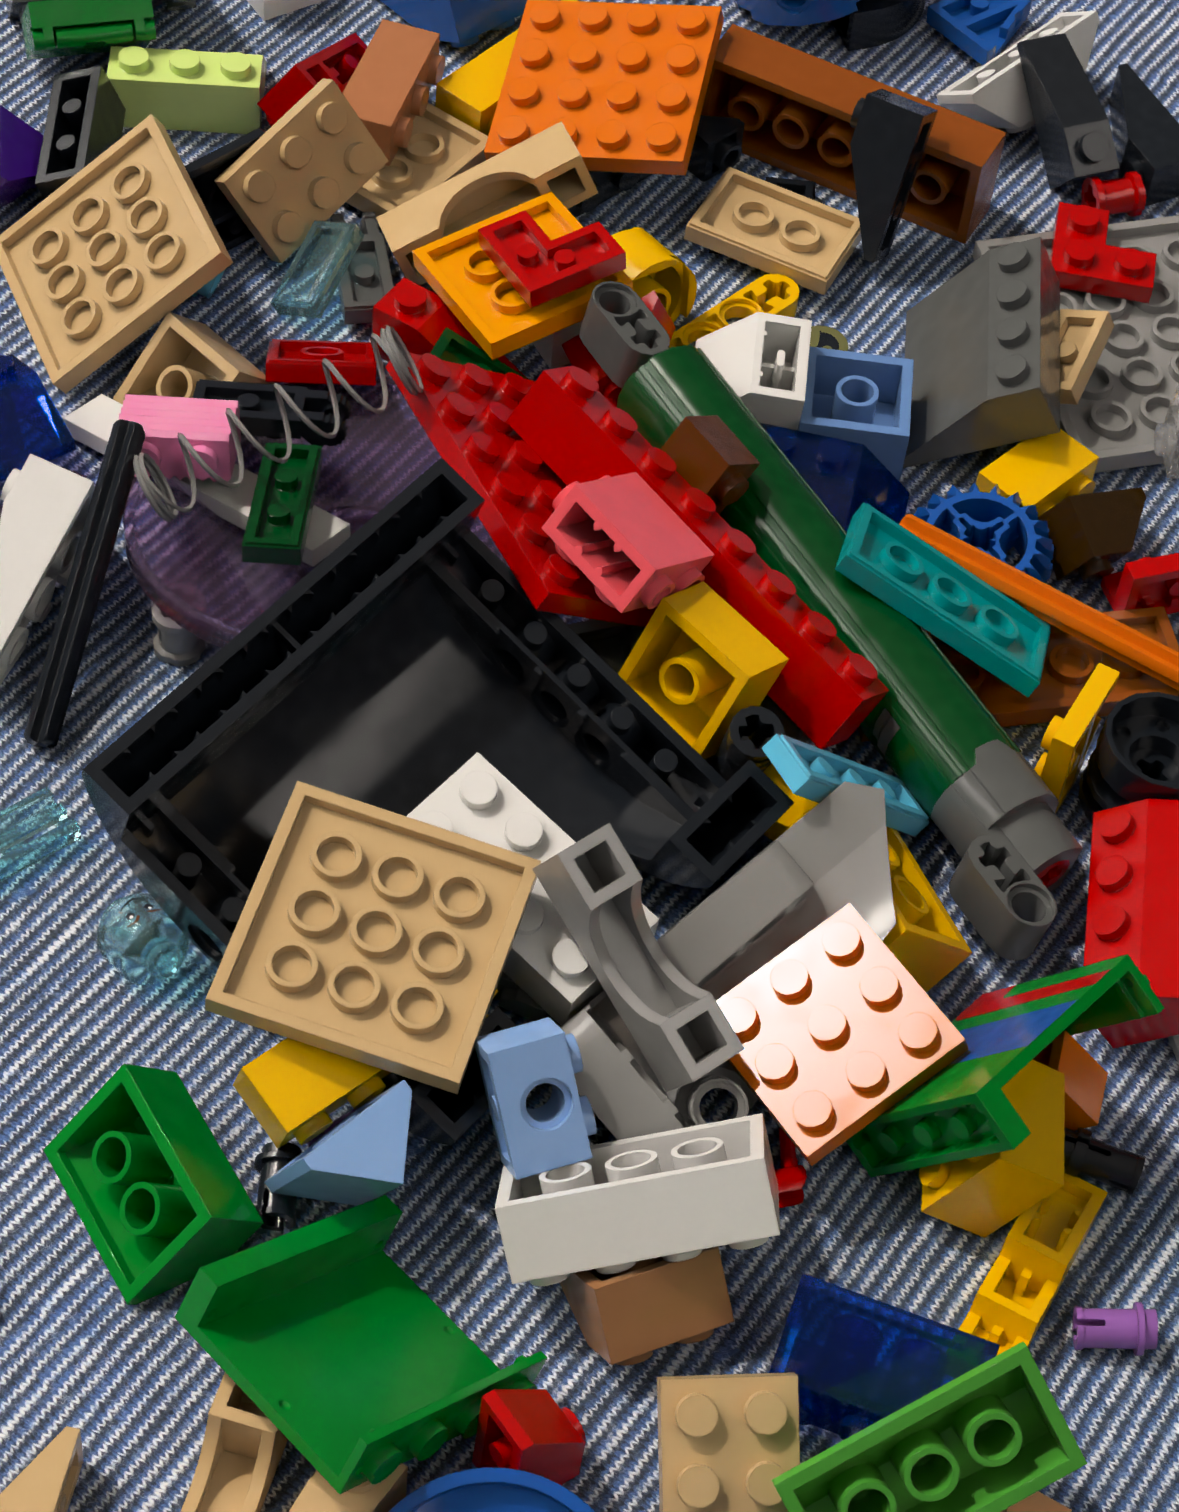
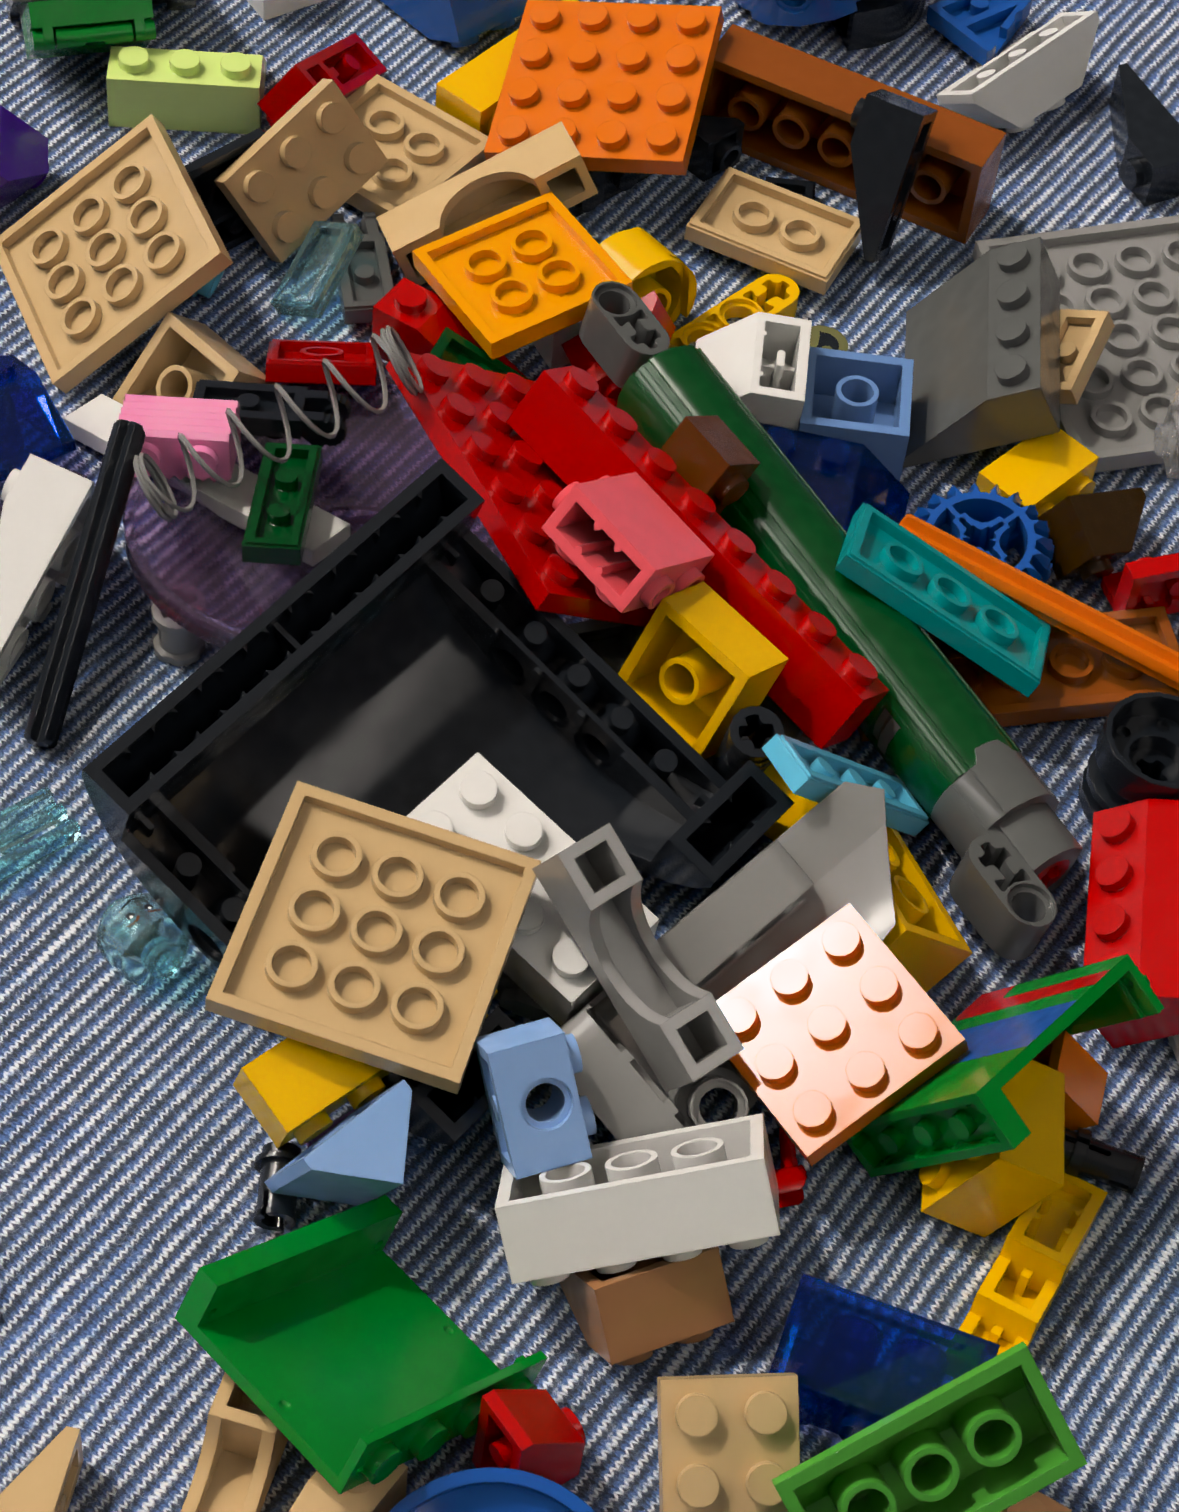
(79, 126): black brick -> none
(151, 1183): green slope -> none
(395, 82): nougat brick -> none
(549, 268): red plate -> none
(1066, 113): black slope -> none
(1071, 736): yellow wing -> none
(1090, 265): red plate -> none
(1115, 1328): medium lavender pin -> none
(1116, 195): red bush -> none

